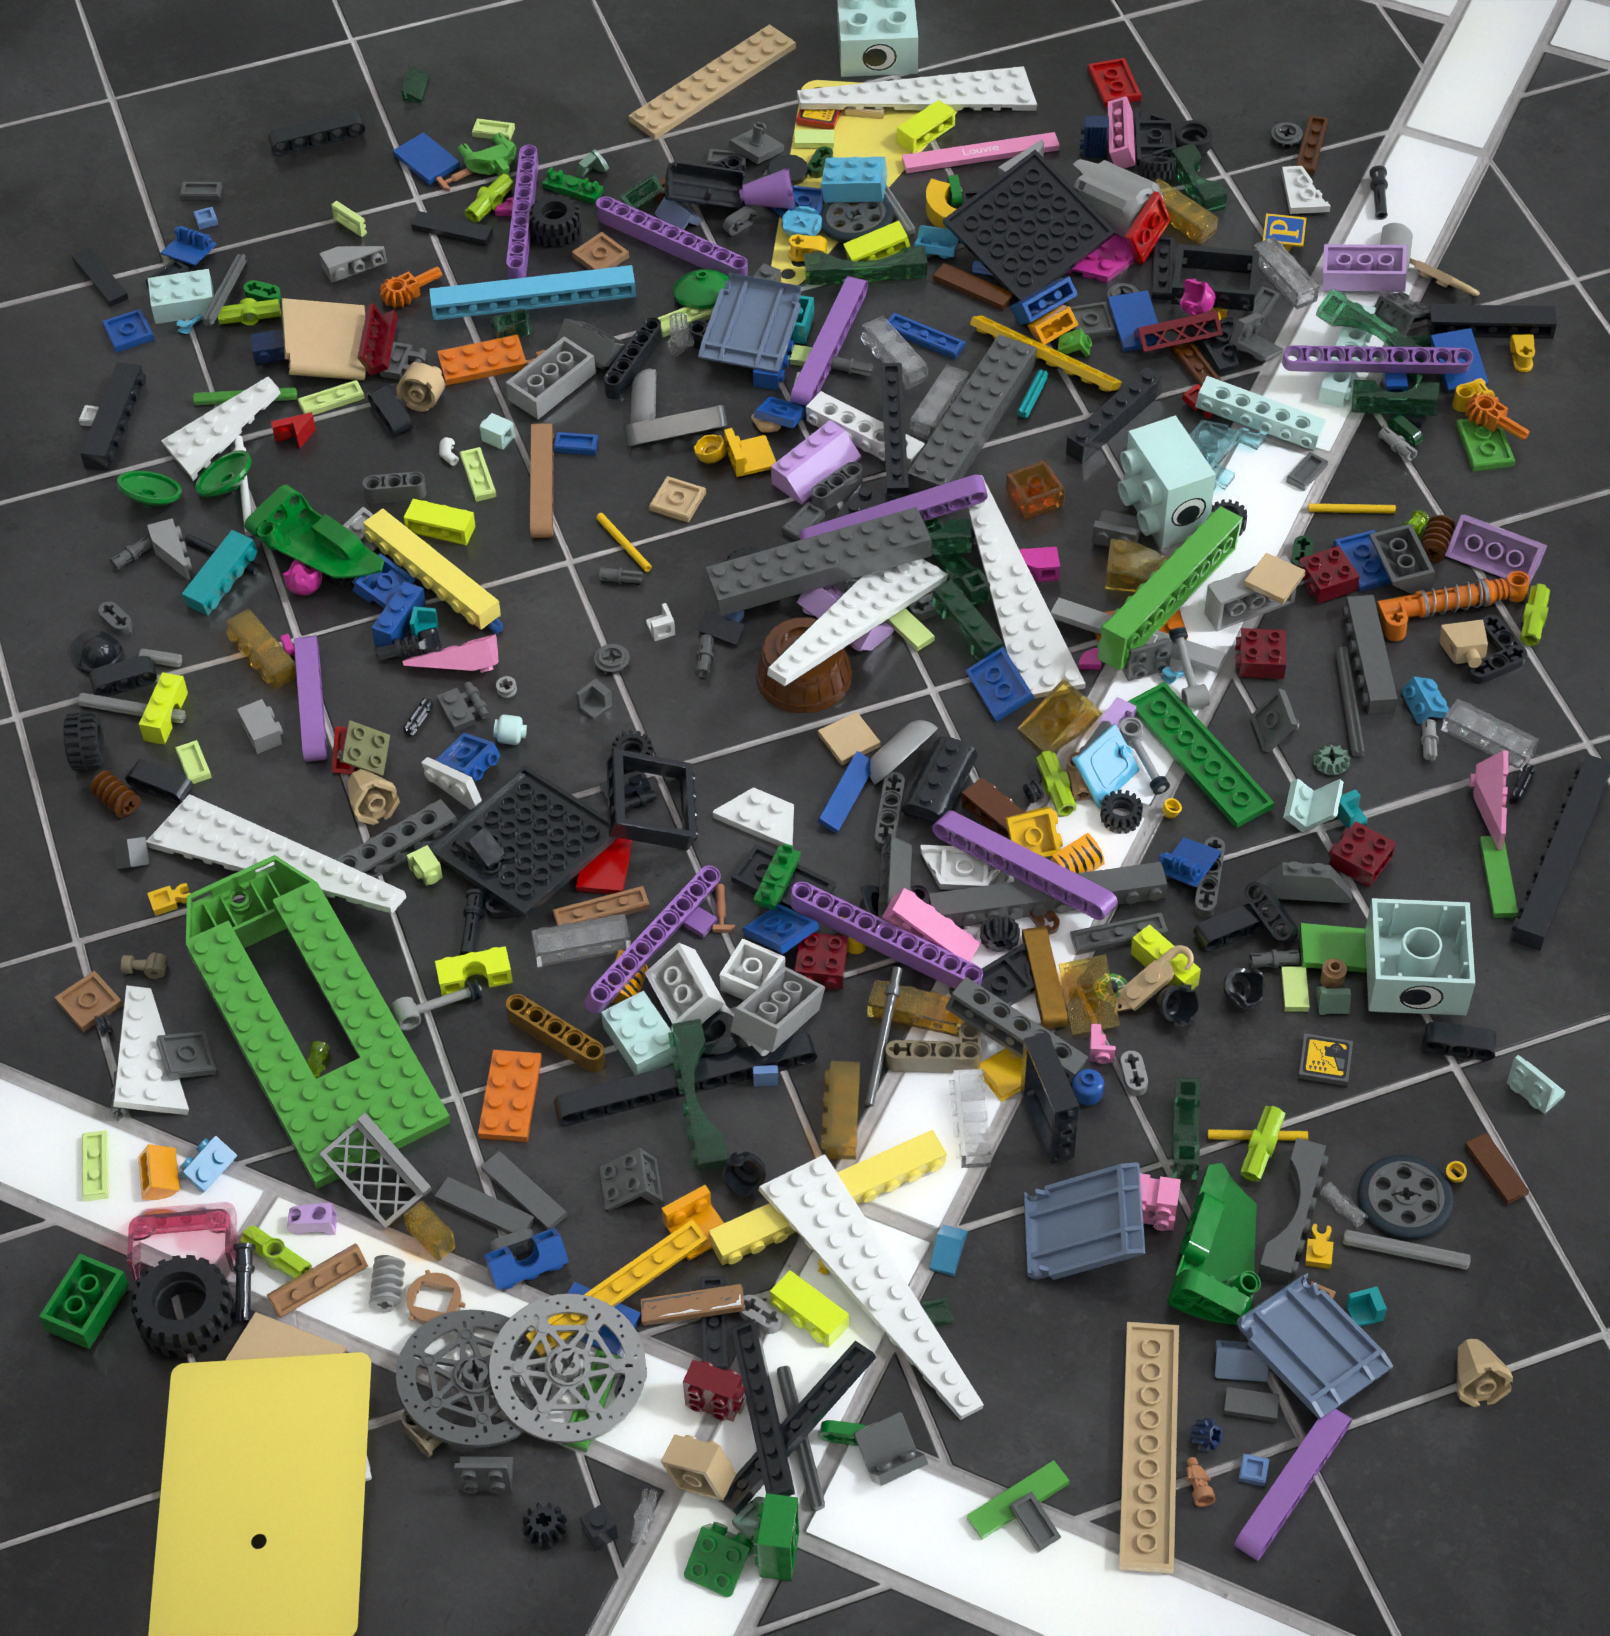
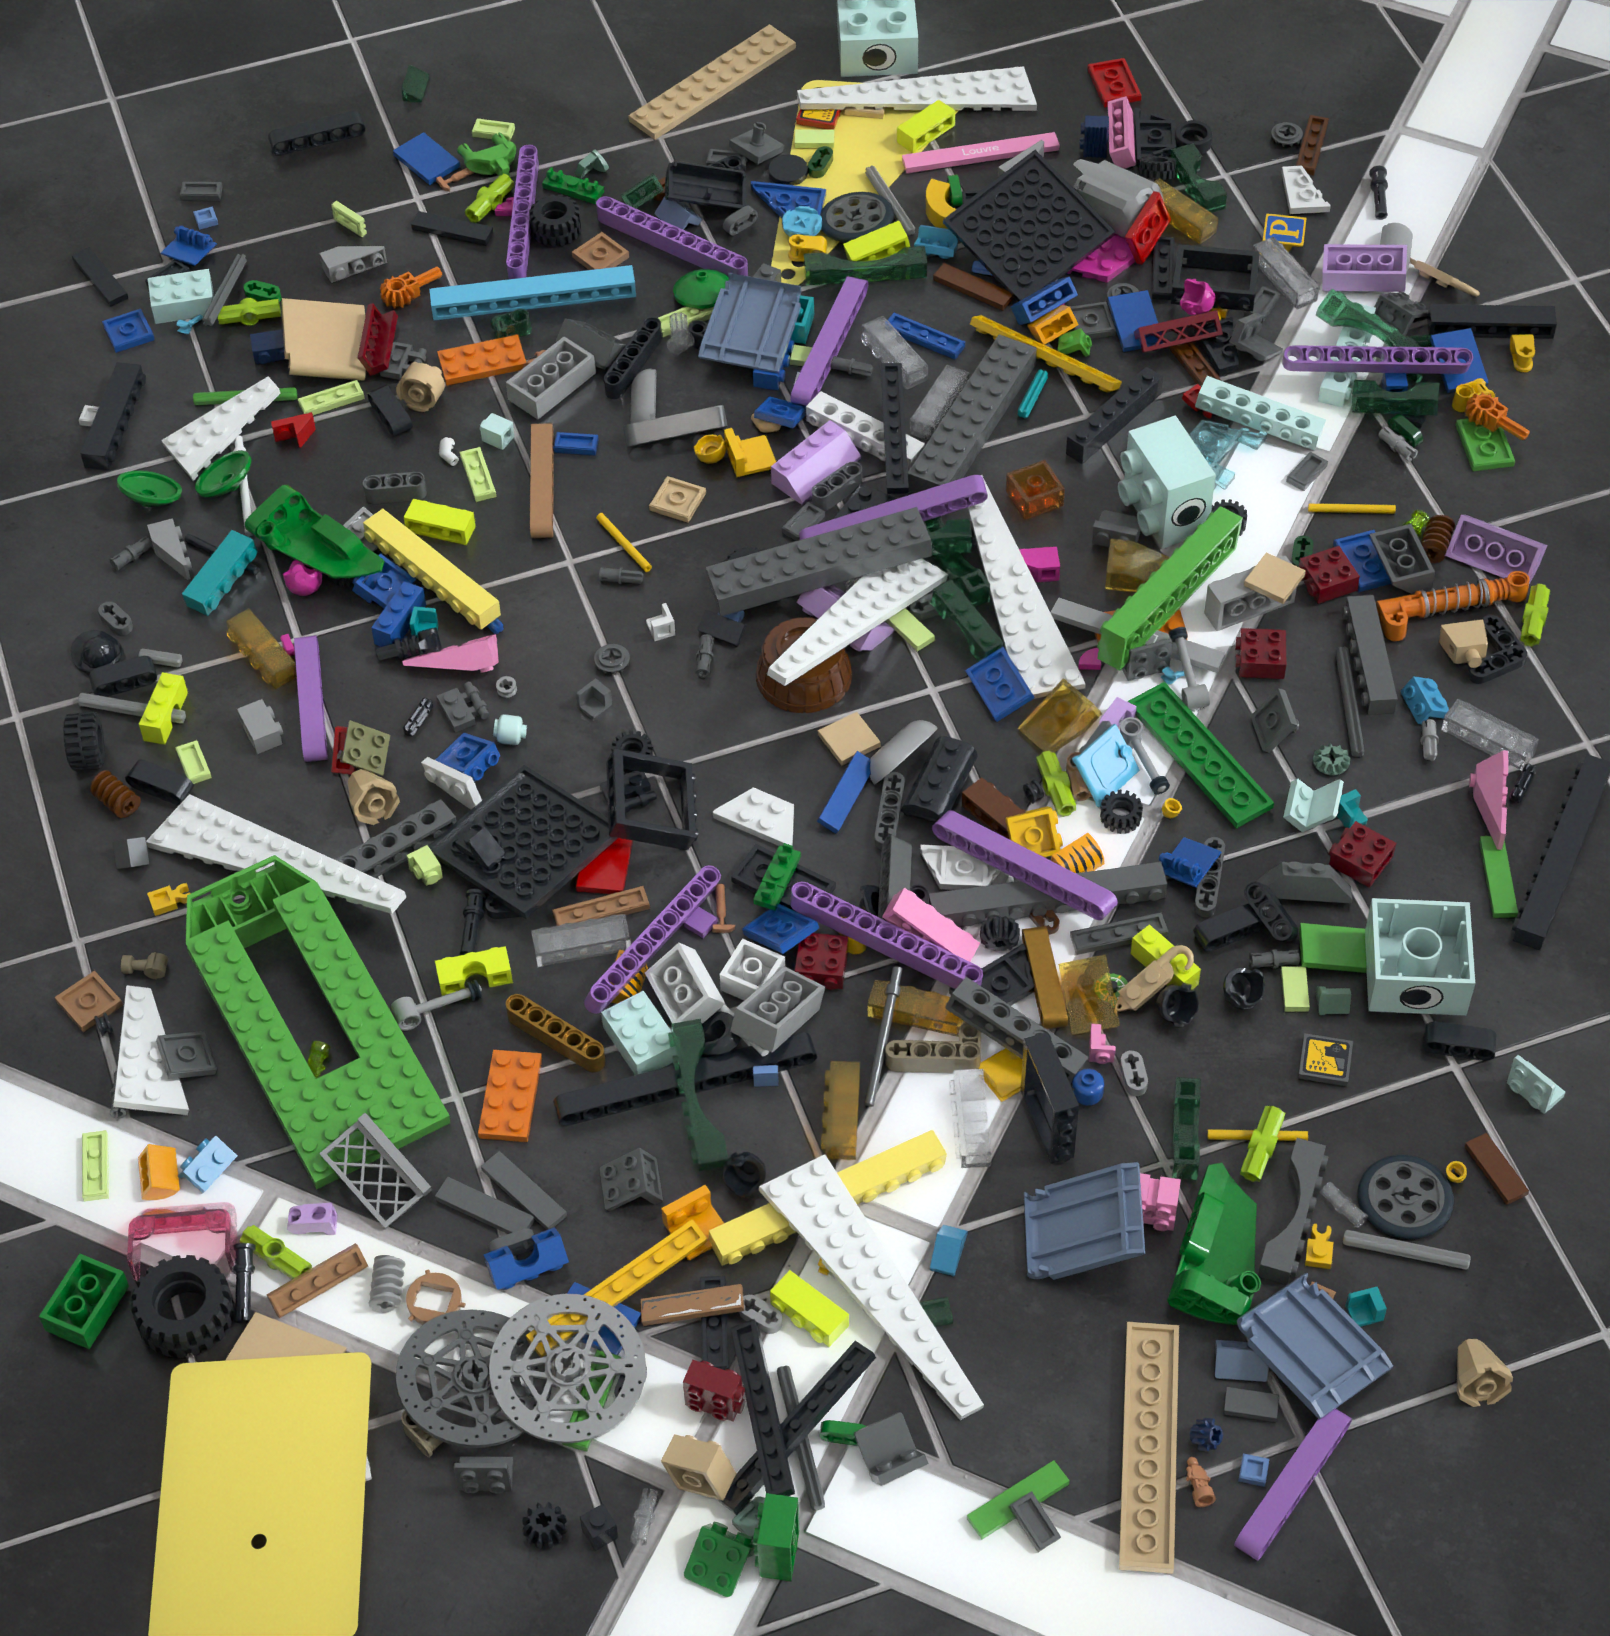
(429, 1230): clear yellow brick -> none
(769, 191): medium lavender cone -> none
(854, 179): medium azure brick -> none
(1333, 974): medium nougat brick -> none

